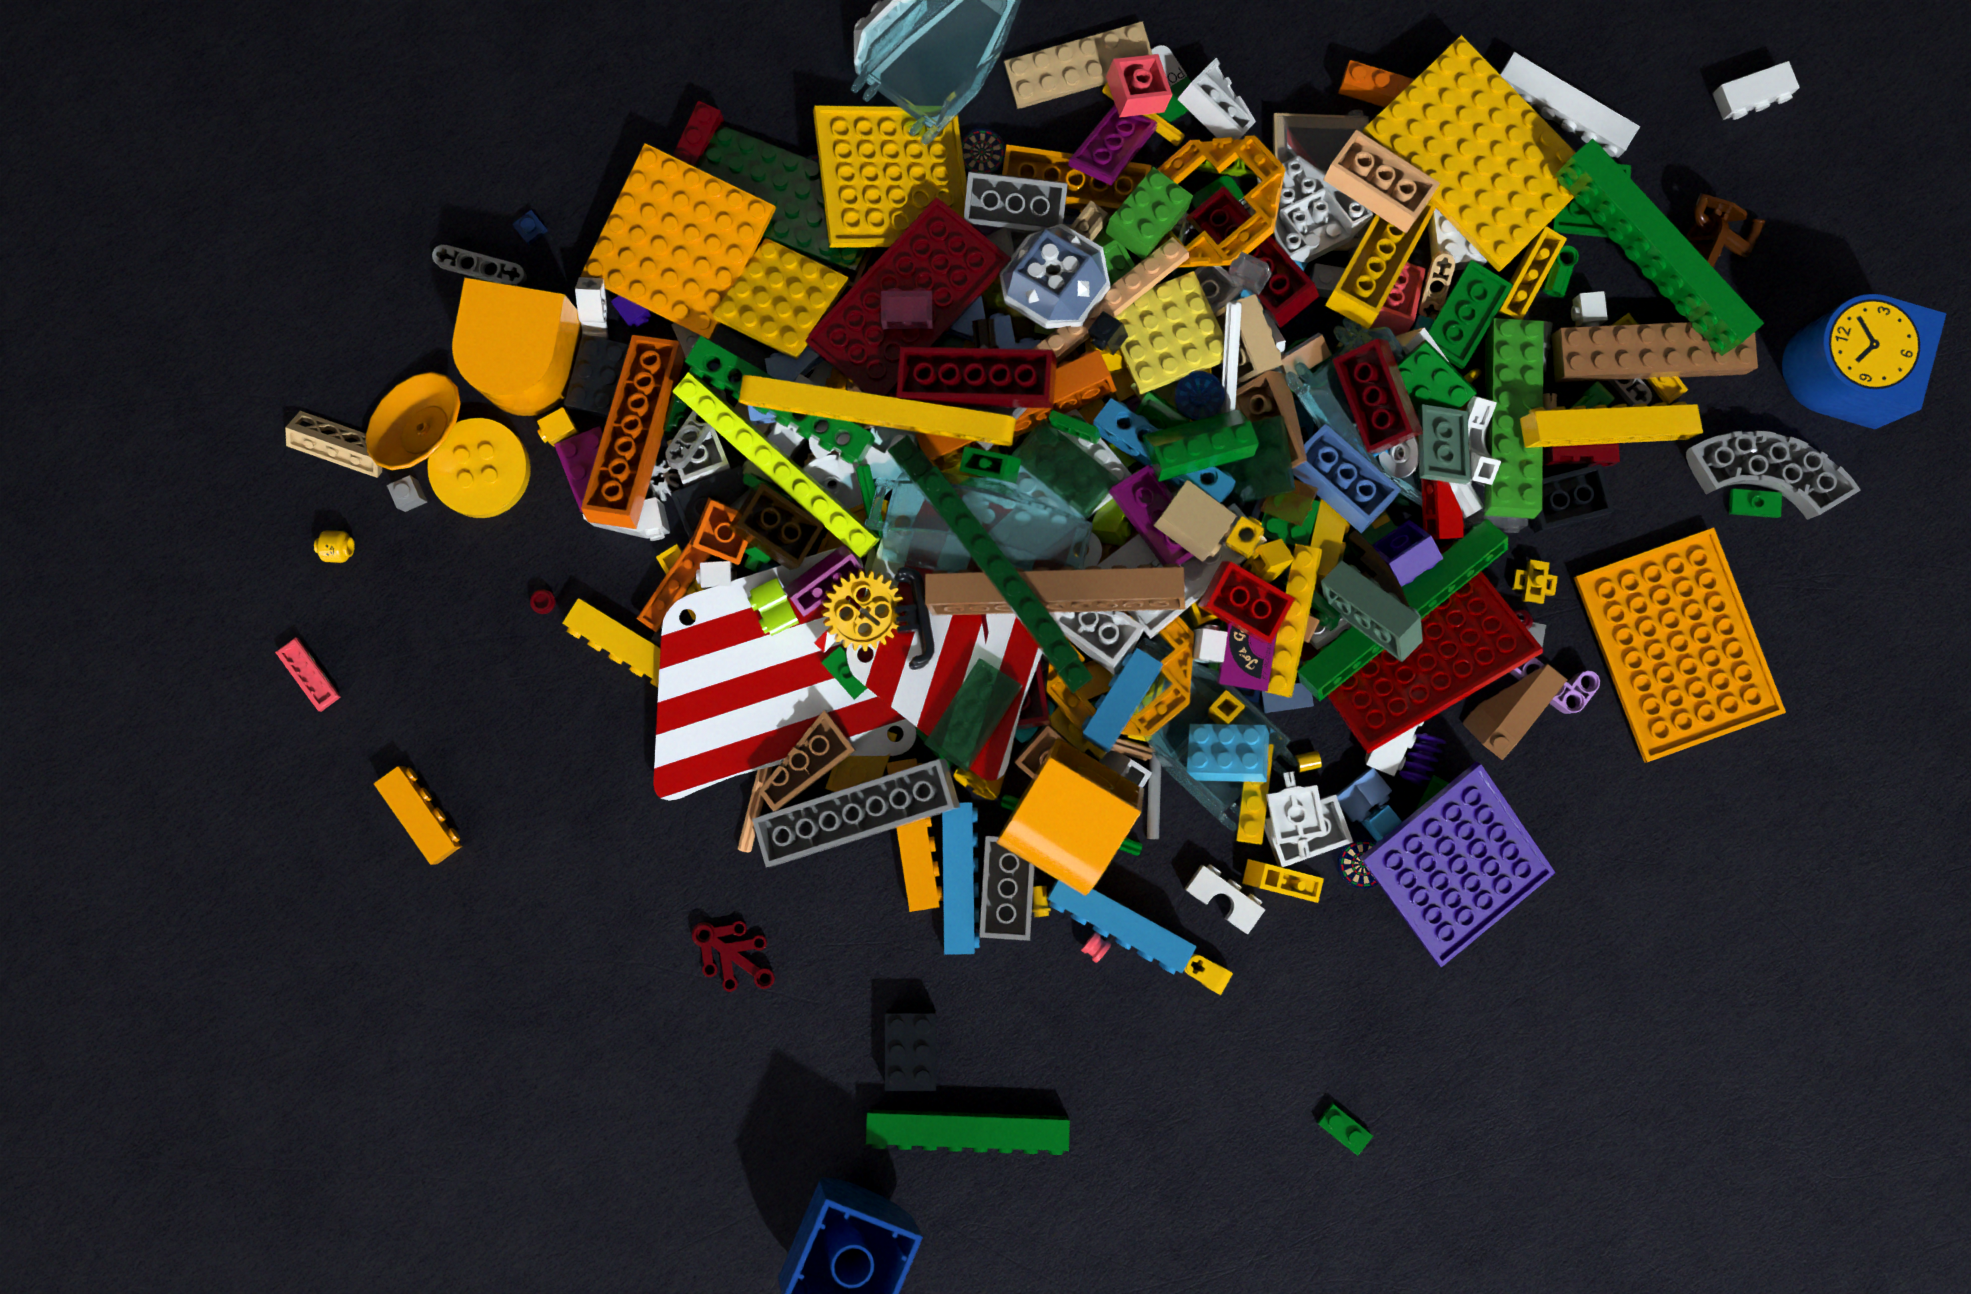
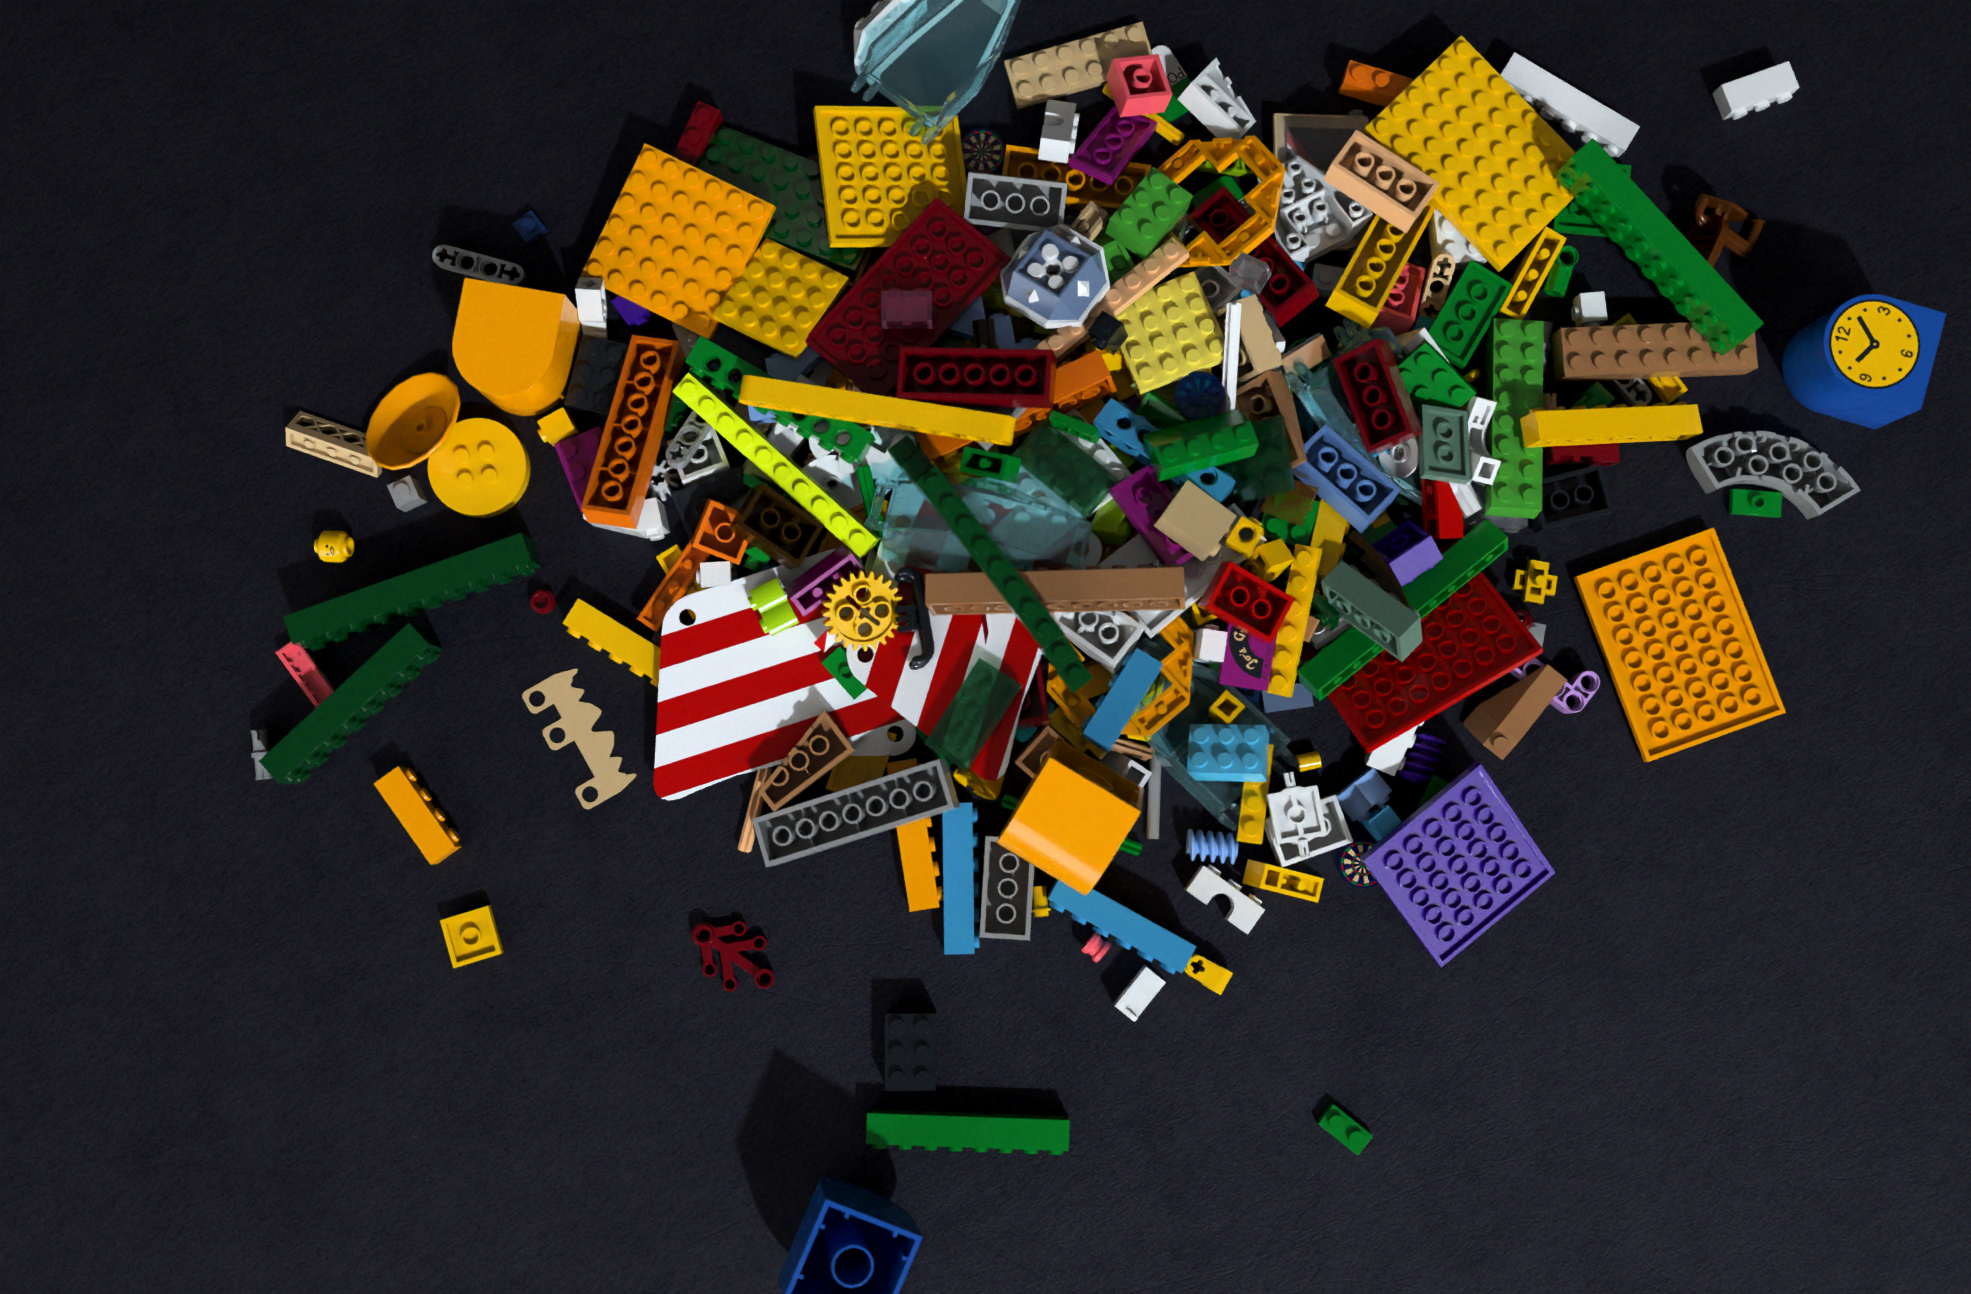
(260, 749): none -> light grey pin
(351, 705): none -> dark green brick
(412, 592): none -> dark green brick
(471, 936): none -> yellow plate
(577, 724): none -> tan piece
(1058, 131): none -> white arch
(1139, 993): none -> white hinge
(1212, 846): none -> light blue piece

